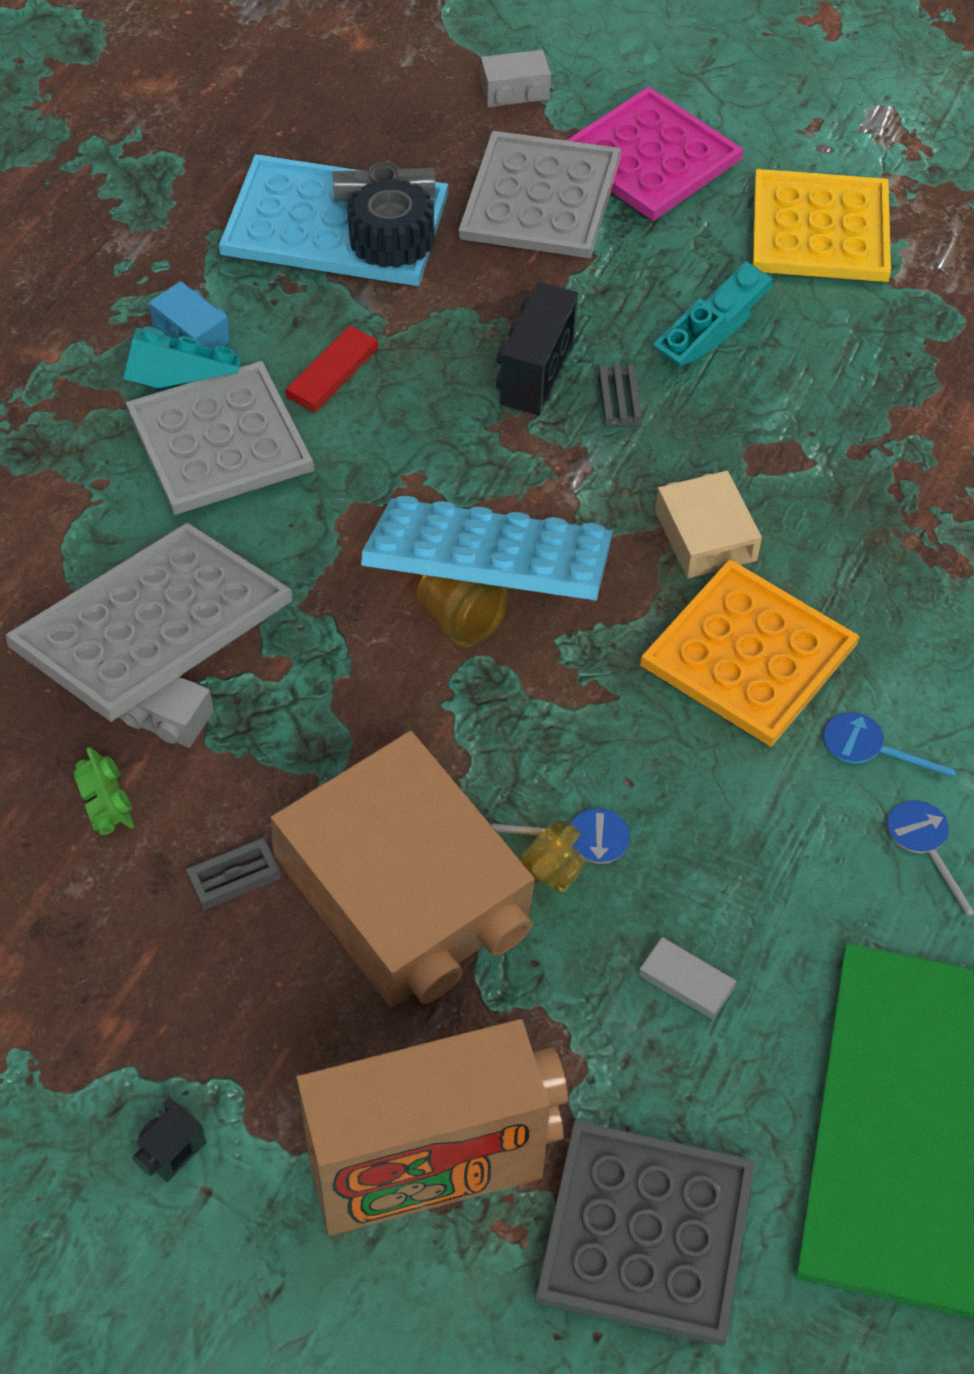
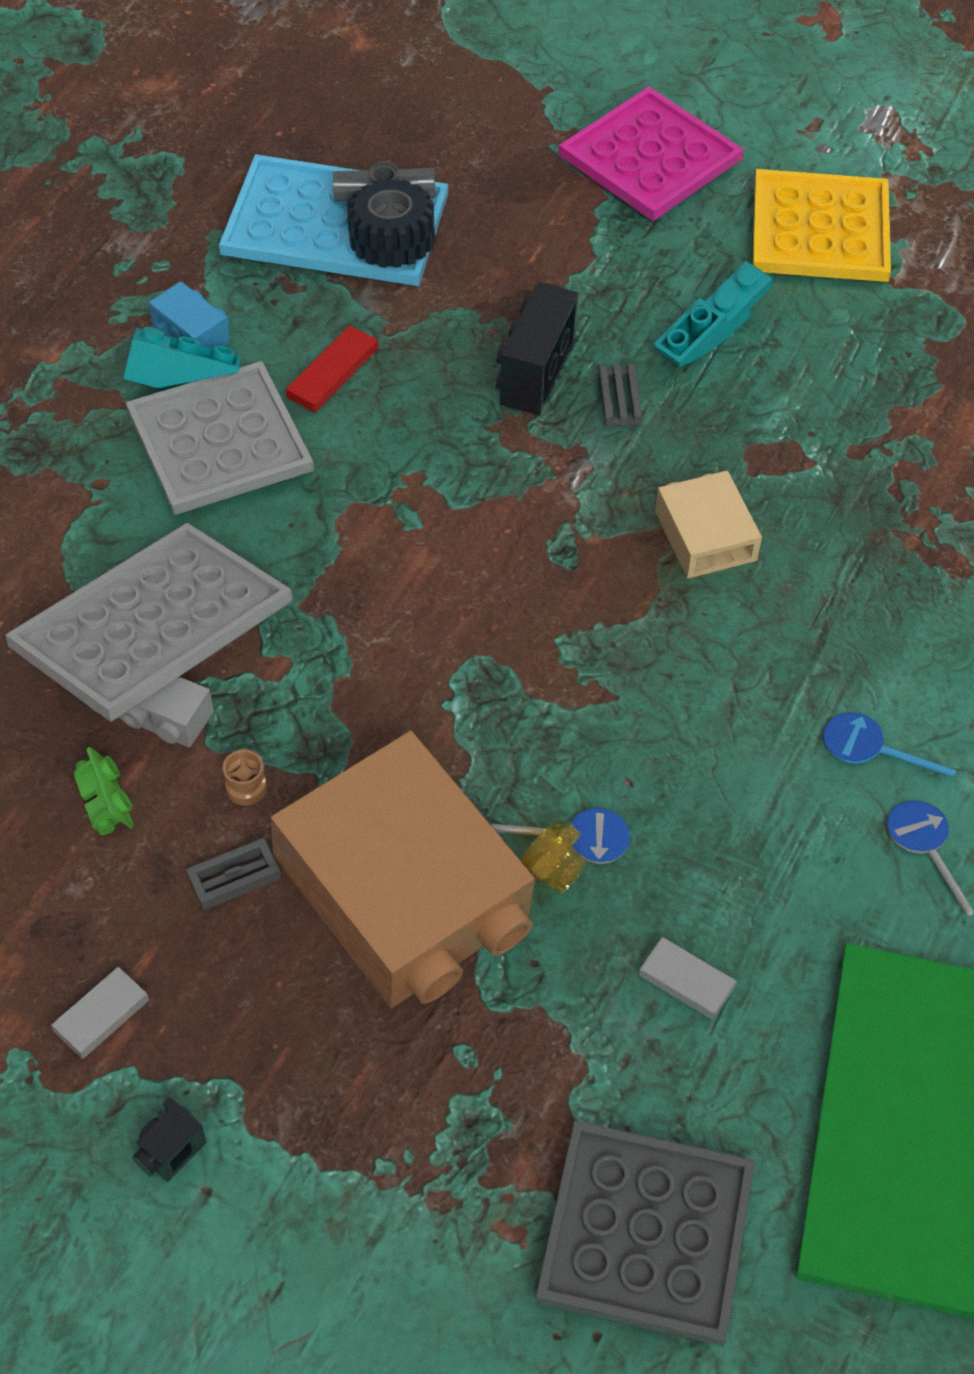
(100, 1012): none -> light grey tile
(244, 777): none -> medium nougat wheel
(430, 1124): medium nougat brick -> none
(463, 608): clear yellow piece -> none
(489, 547): medium azure plate -> none
(515, 78): light grey brick -> none
(540, 194): light grey plate -> none
(750, 652): light orange plate -> none

